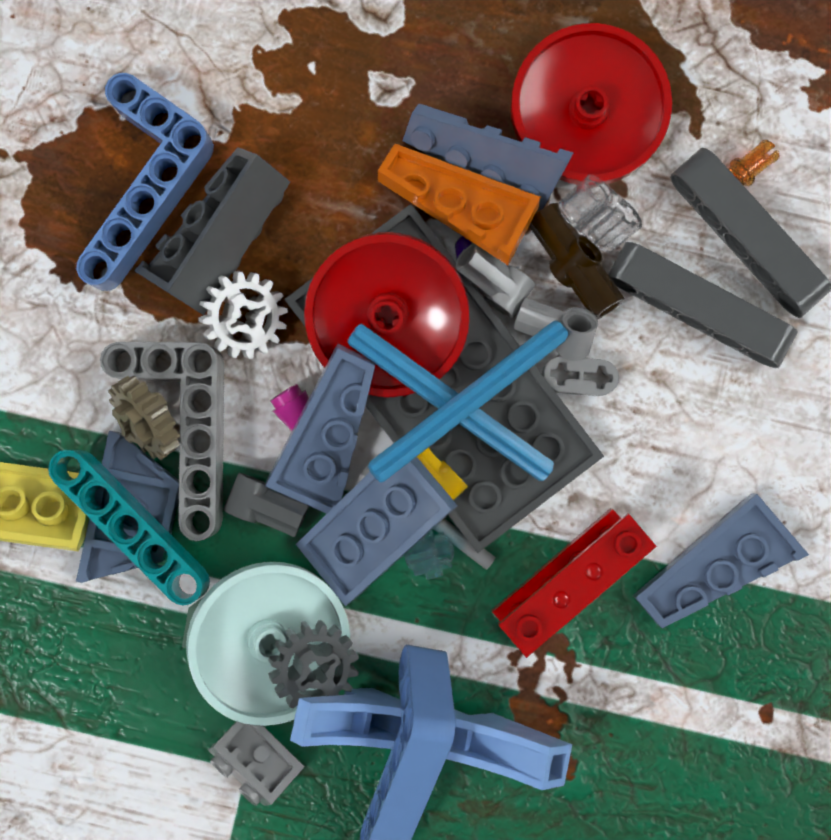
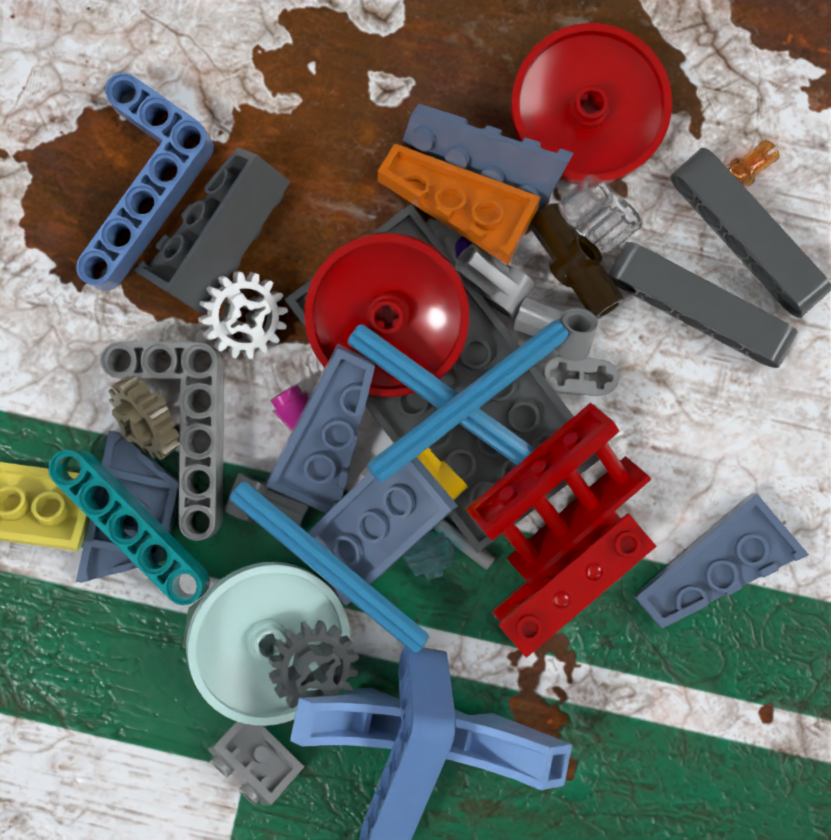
(329, 567): none -> dark azure axle
(544, 470): none -> red fence

